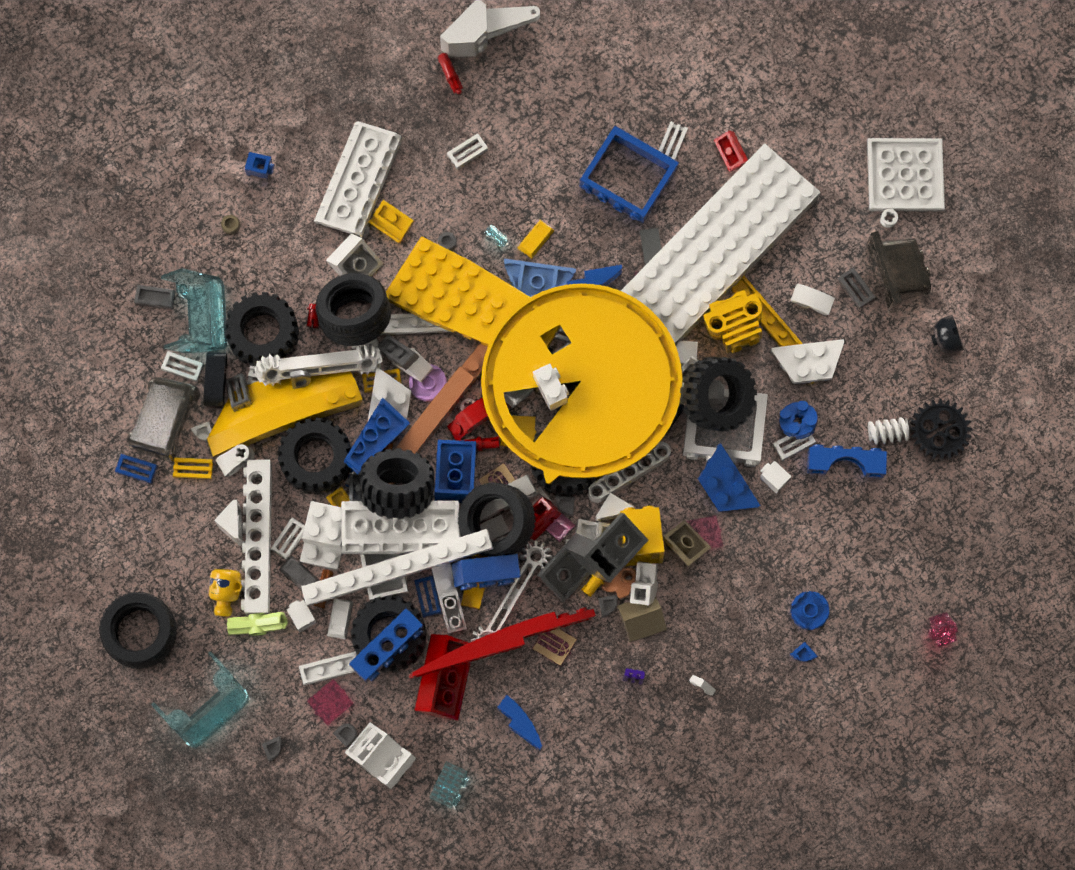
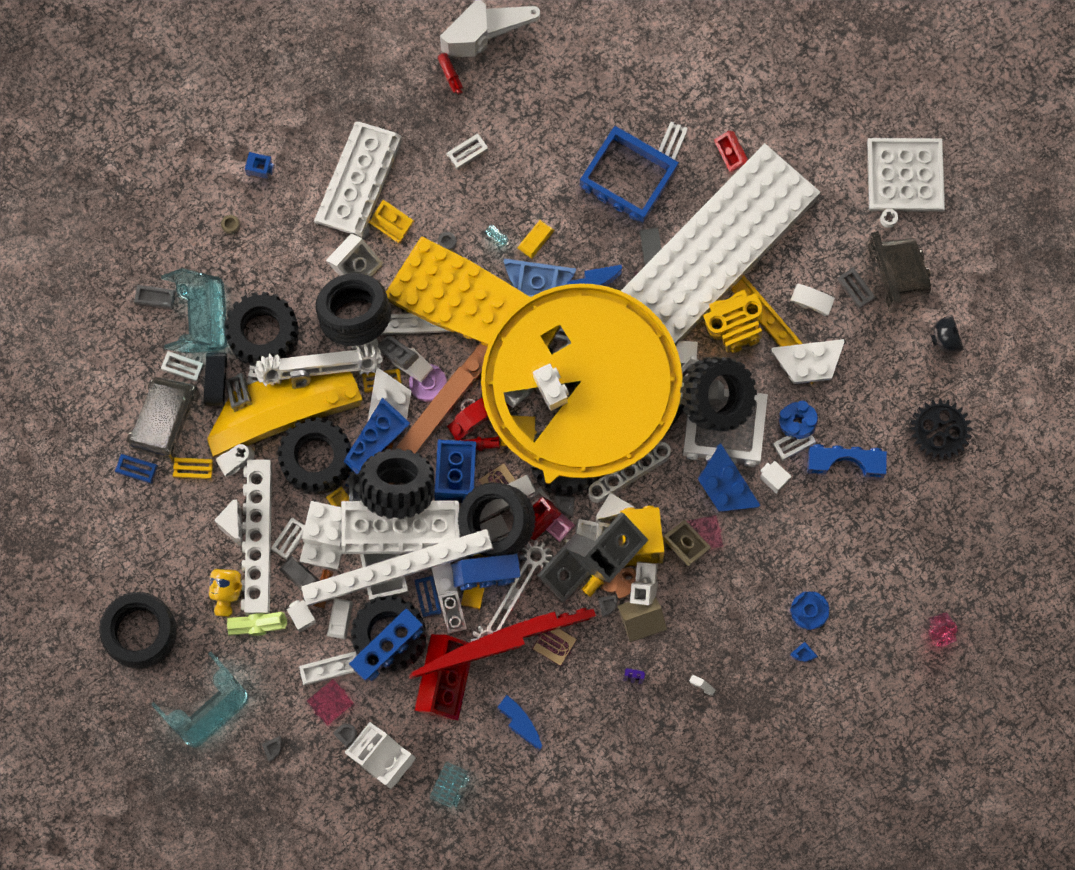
(202, 431): white tile -> none
(312, 315): red pin -> none
(888, 430): white piece -> none

